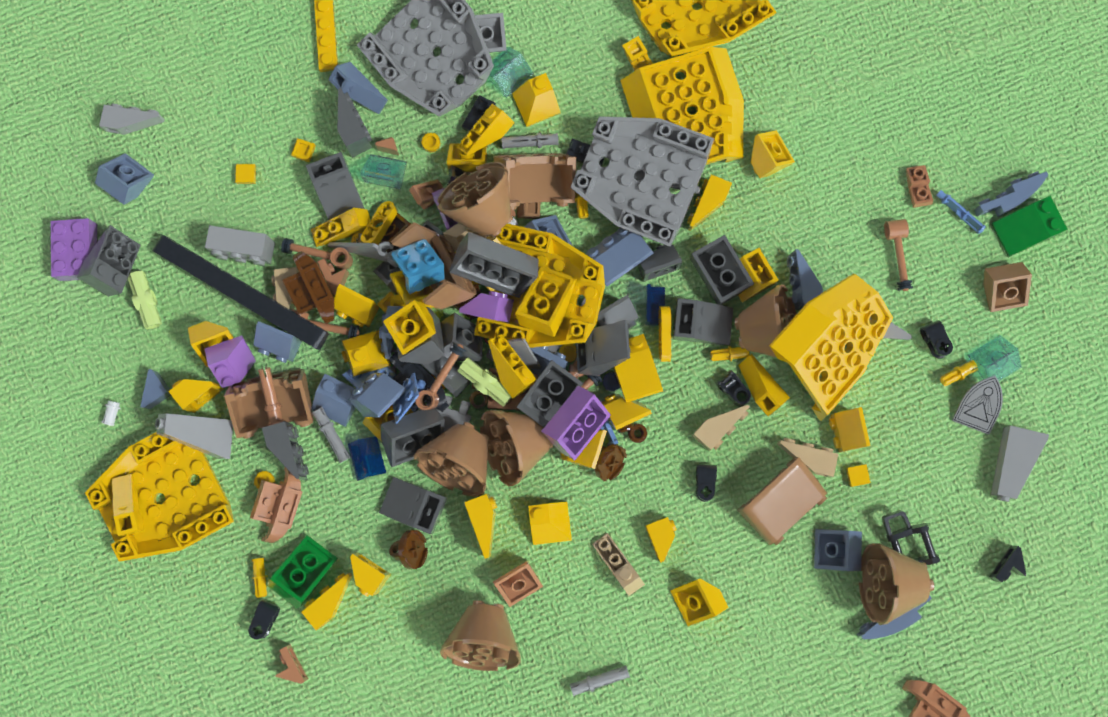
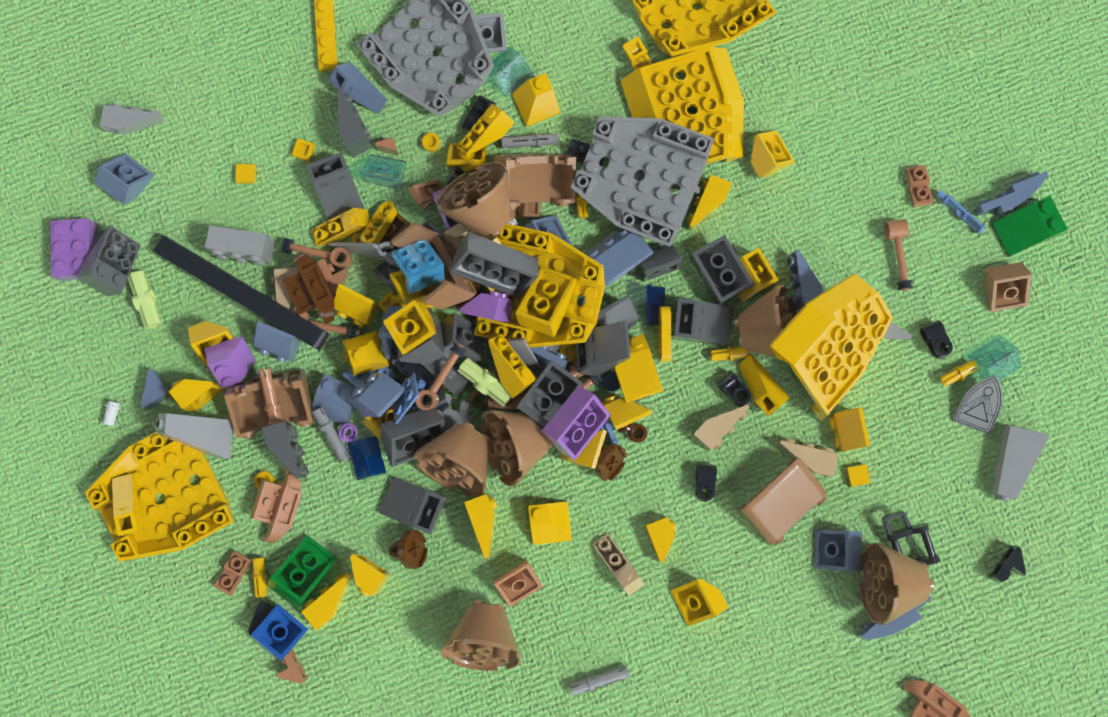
(232, 573): none -> nougat slope
(279, 633): none -> blue slope
(351, 435): none -> medium lavender plate

